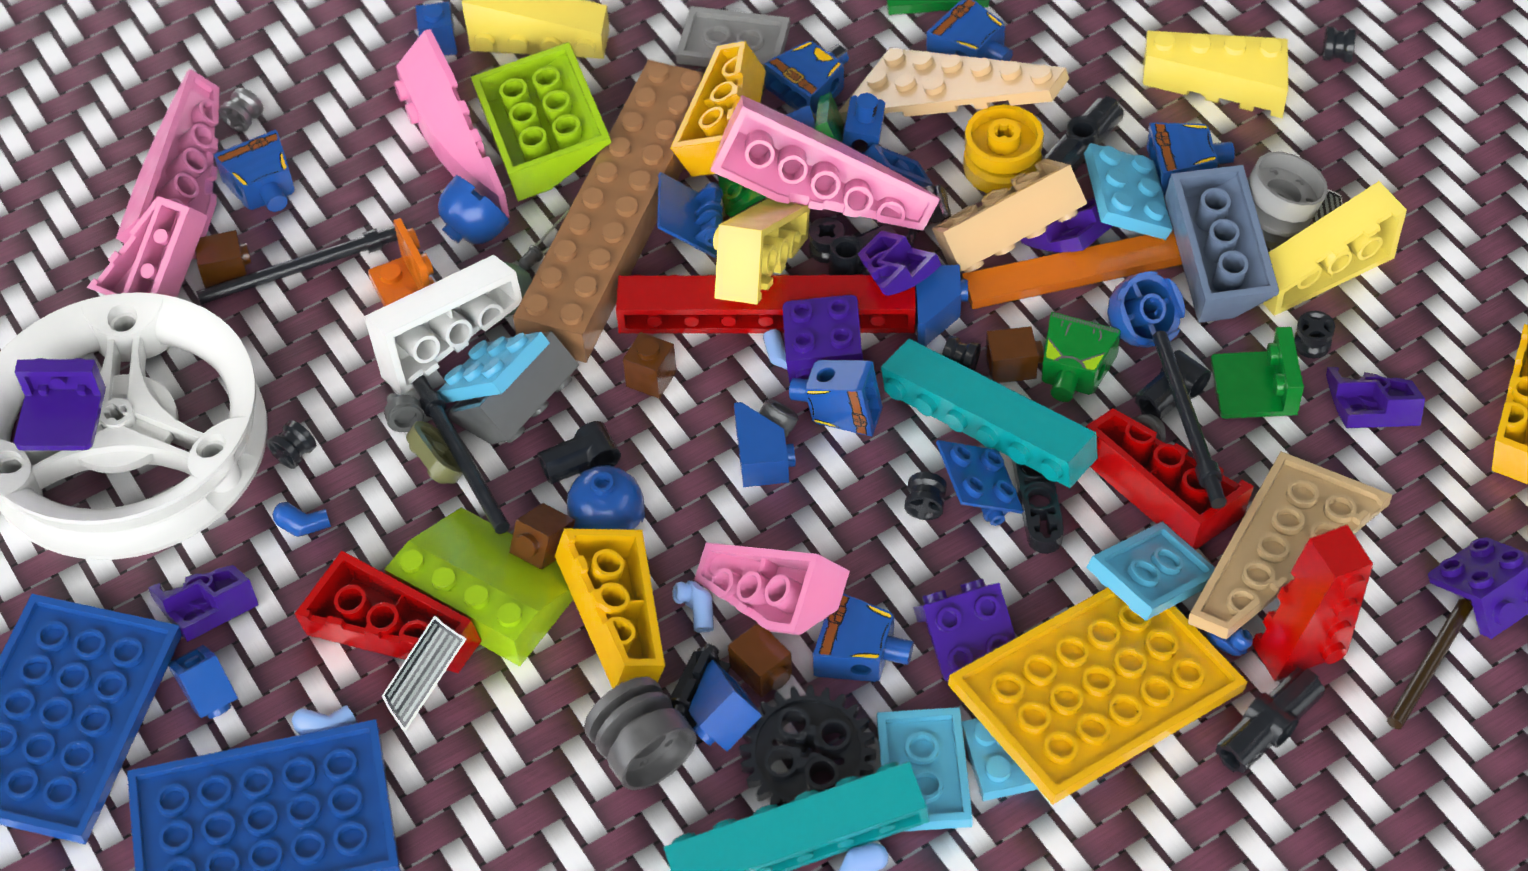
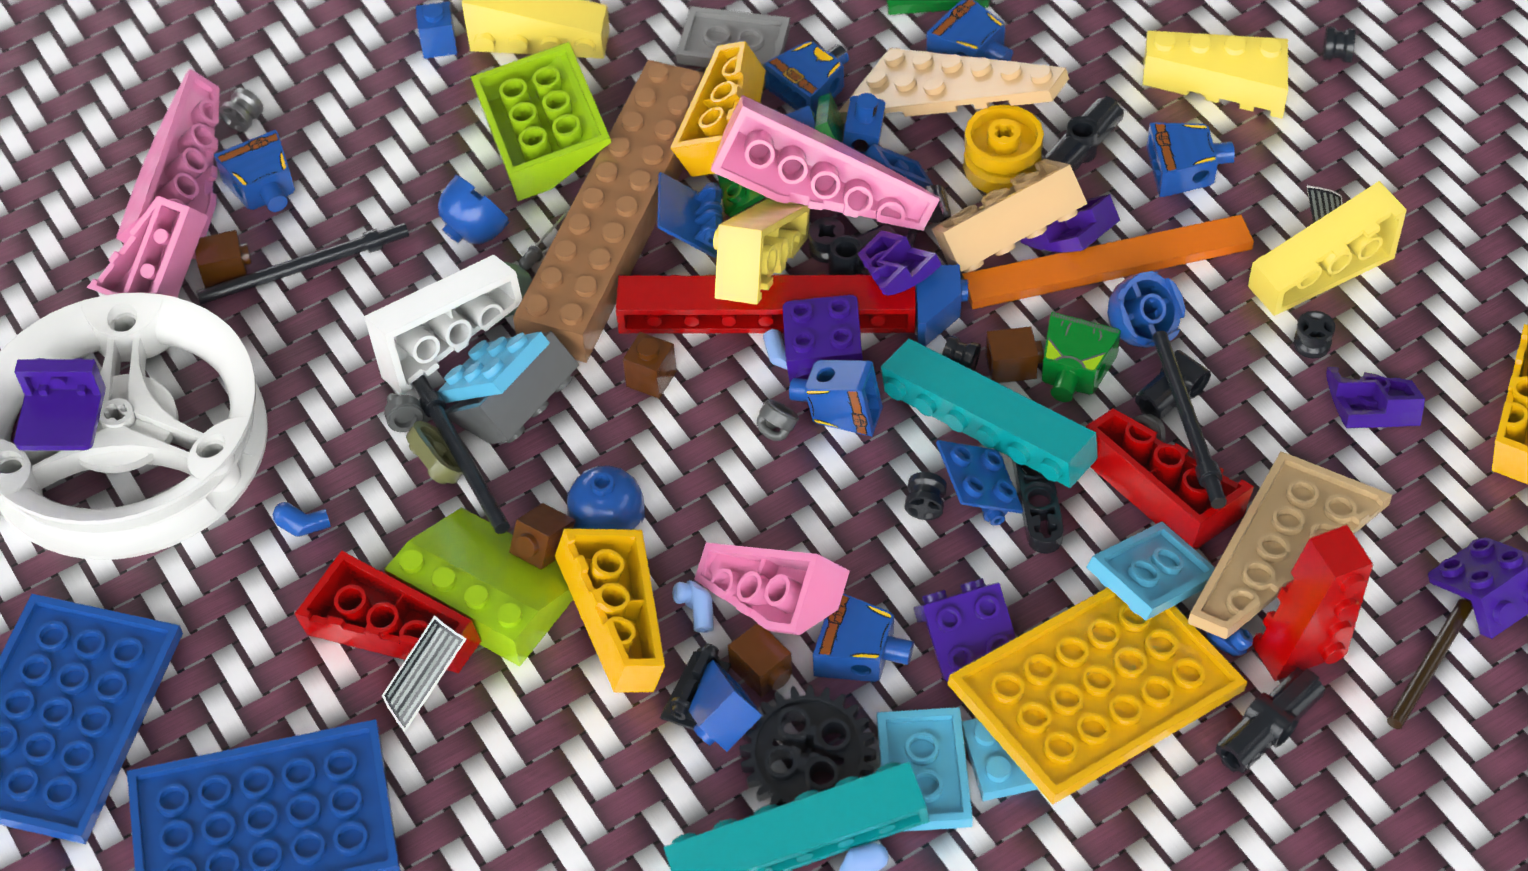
(203, 682): blue slope -> none
(206, 600): dark purple slope -> none
(291, 444): black wheel -> none
(309, 721): light blue arm -> none
(405, 274): orange bracket -> none
(445, 119): bright pink wedge -> none
(588, 448): black piece -> none
(640, 733): flat silver wheel -> none
(761, 448): blue slope -> none
(1127, 191): medium azure plate -> none
(1220, 242): sand blue slope -> none
(1261, 381): green bracket -> none
(1285, 195): light grey wheel -> none

